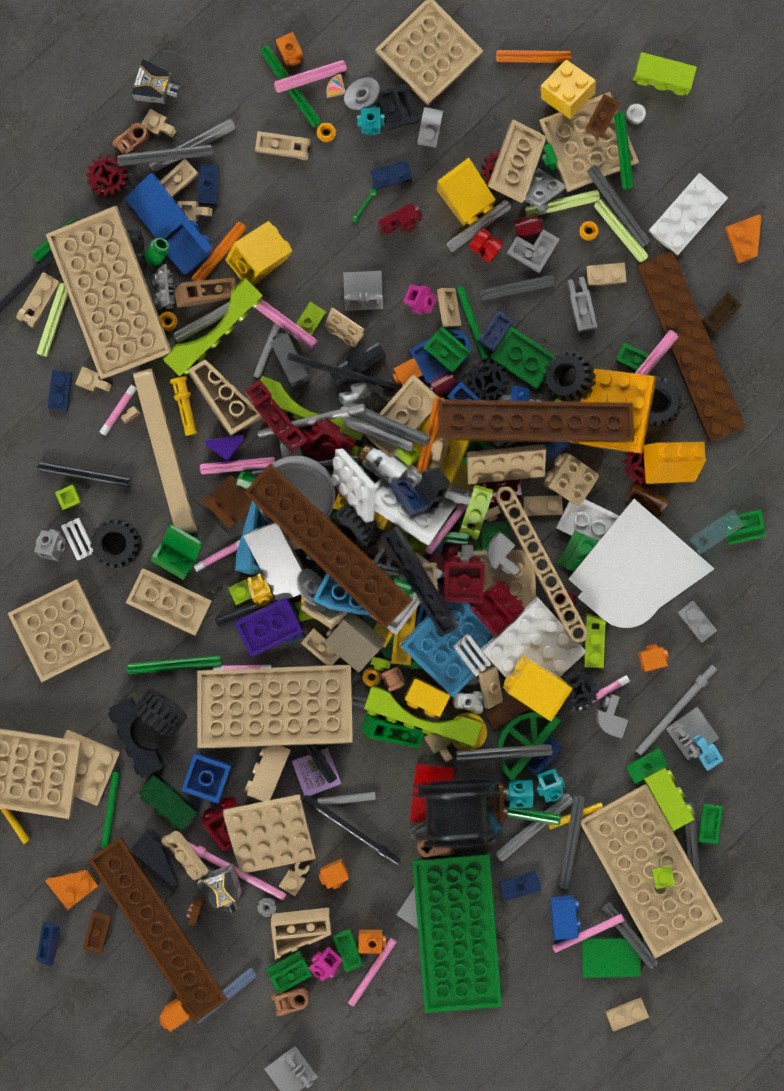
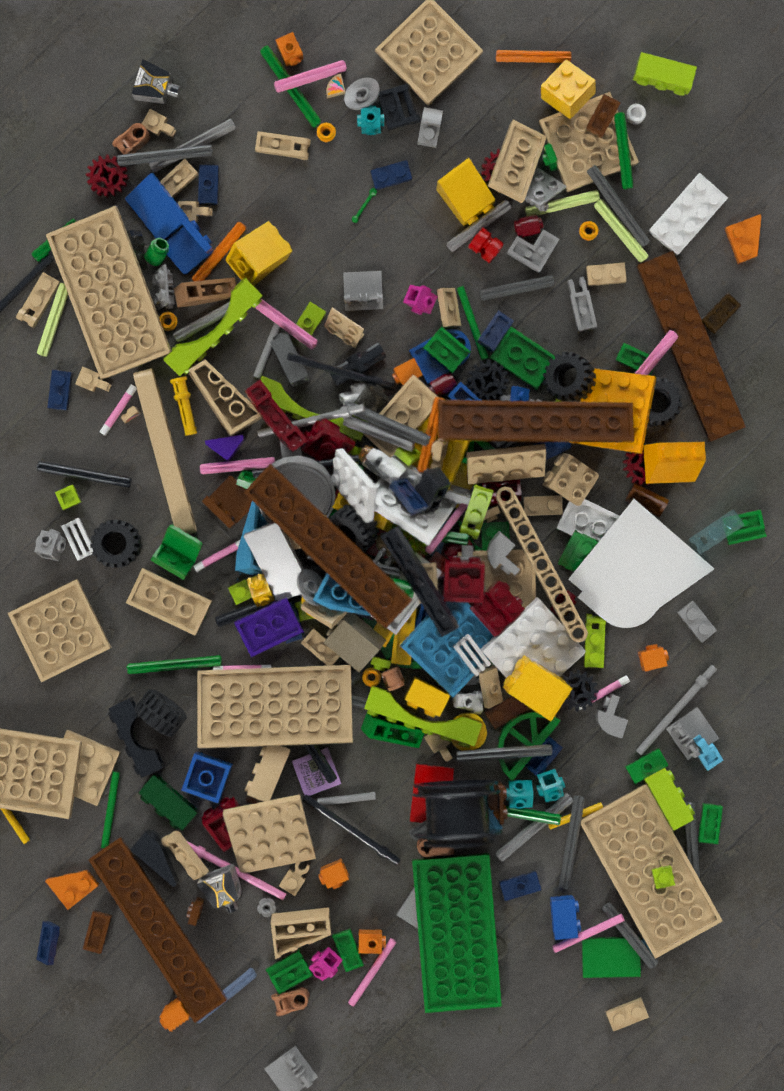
(405, 218): dark red plate -> none

